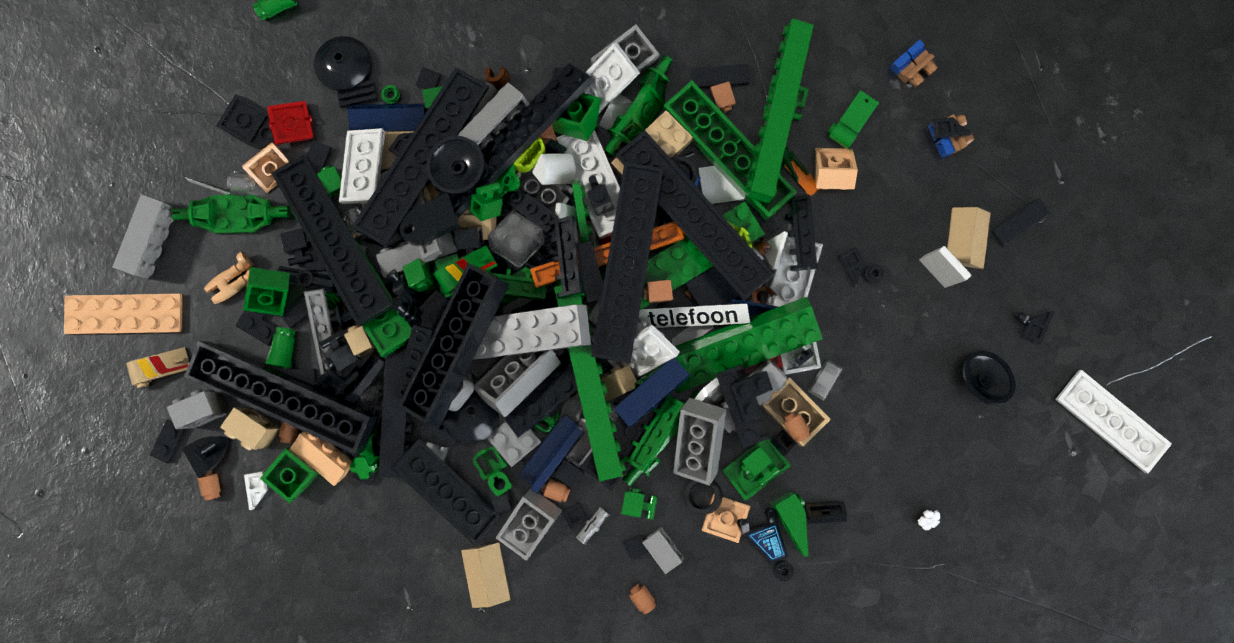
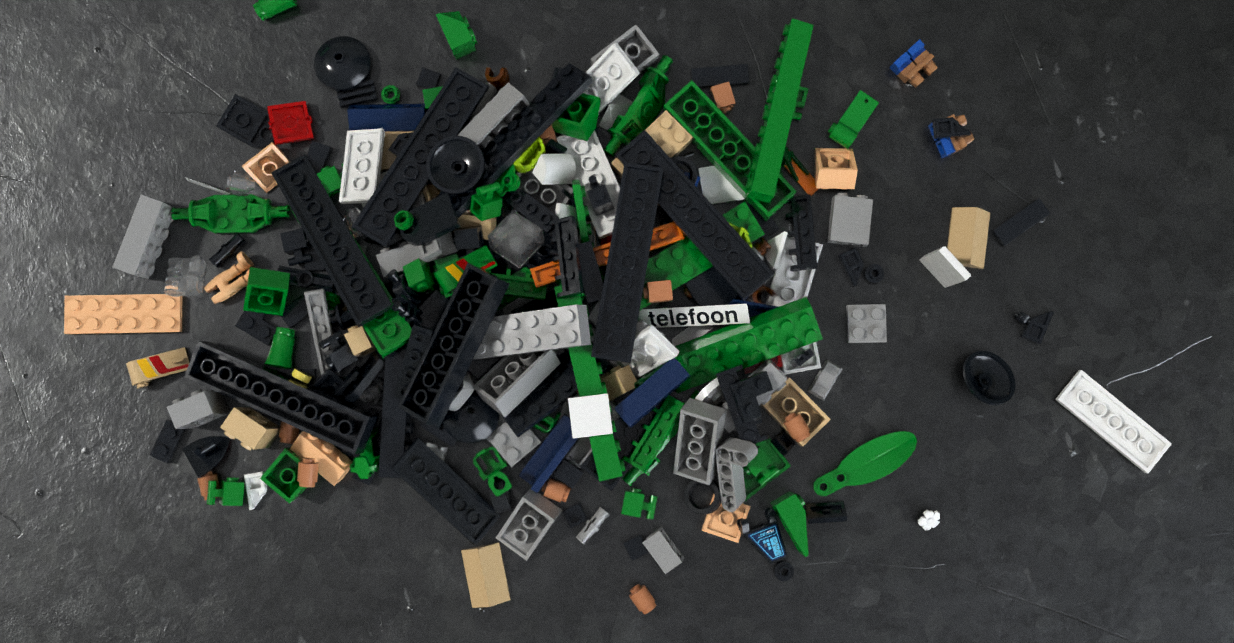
(192, 273): none -> clear legs
(227, 250): none -> black pin
(230, 492): none -> green brick
(300, 375): none -> light yellow tile
(307, 472): none -> nougat brick
(403, 220): none -> green plate
(460, 39): none -> green slope
(590, 416): none -> white tile
(730, 460): none -> light grey beam
(850, 220): none -> light grey brick
(866, 323): none -> light grey plate
(869, 462): none -> green plant

